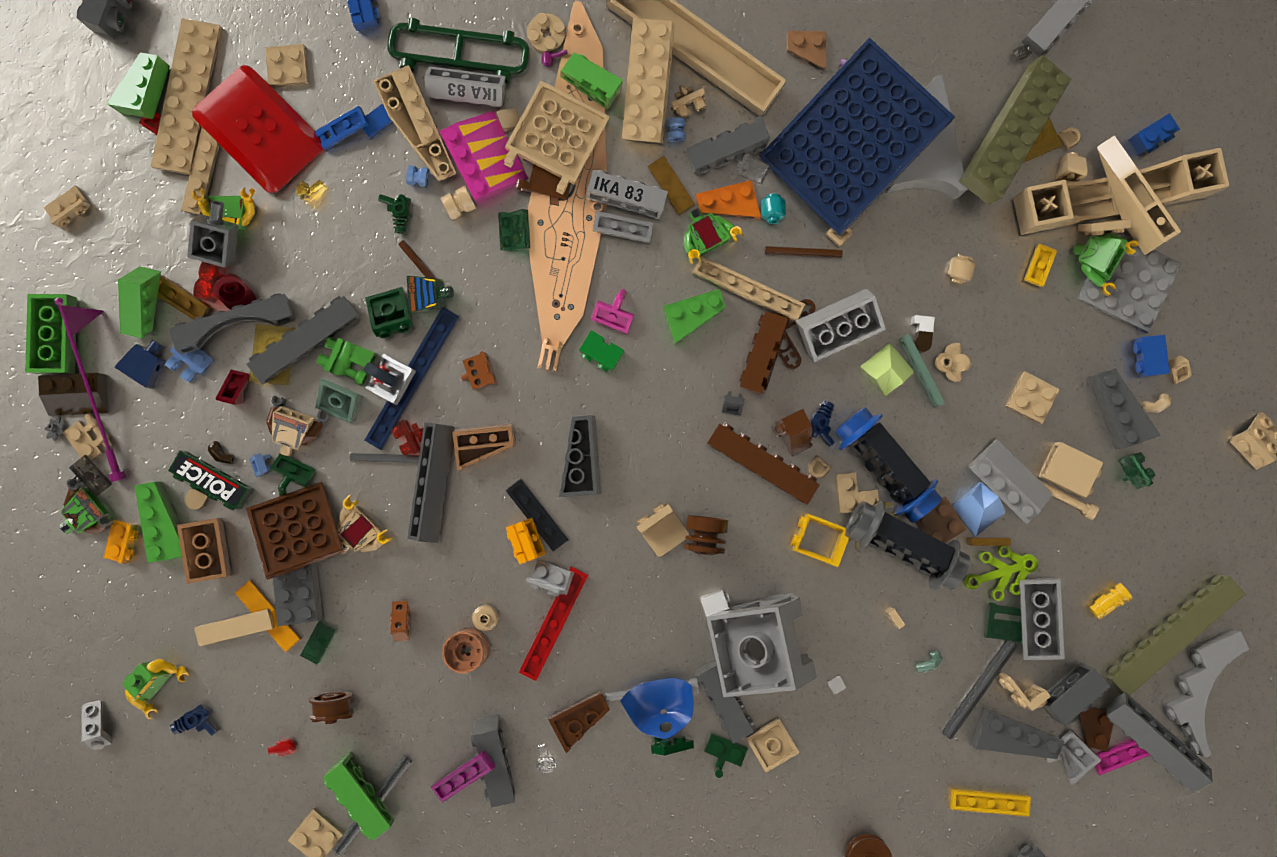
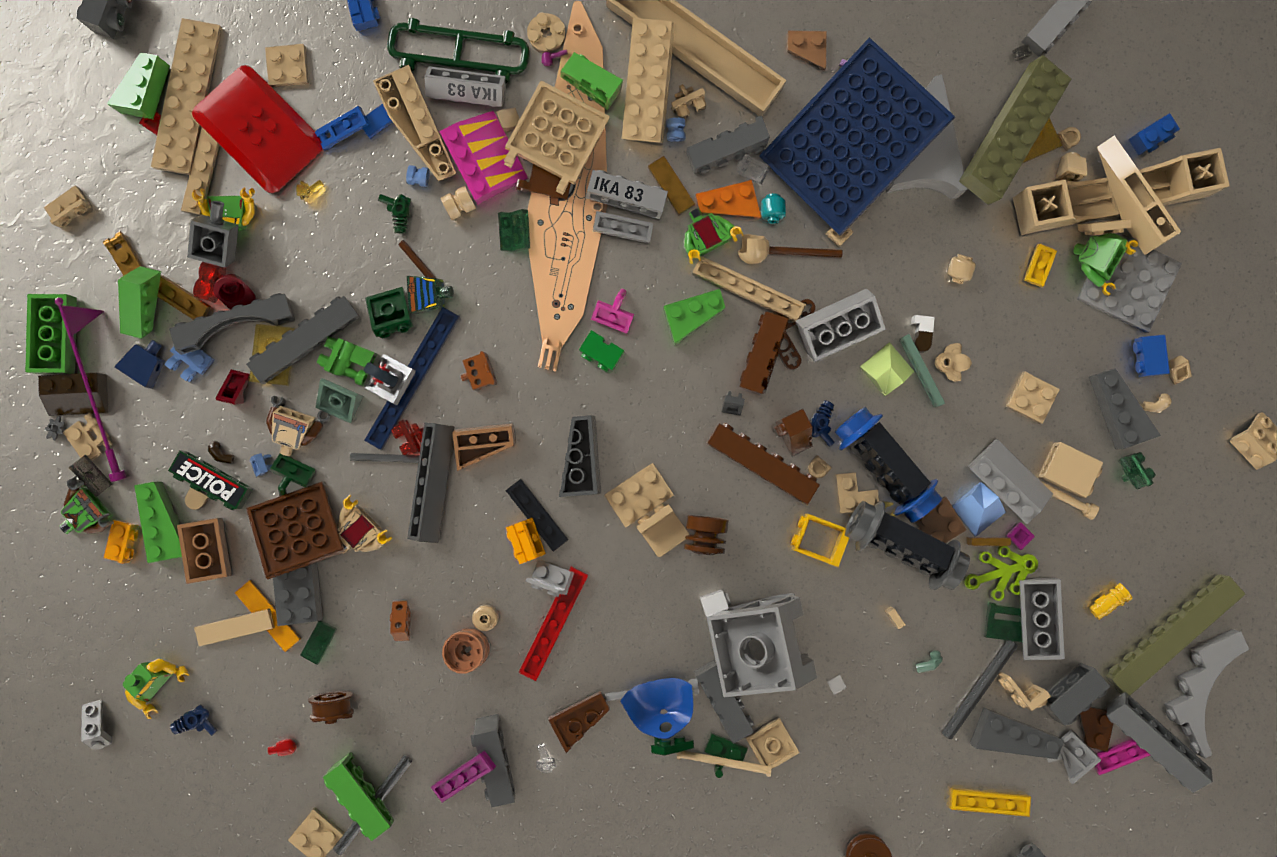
(125, 256): none -> pearl gold plate
(639, 495): none -> tan plate
(725, 762): none -> tan bar
(754, 249): none -> tan hair
(1020, 536): none -> magenta plate

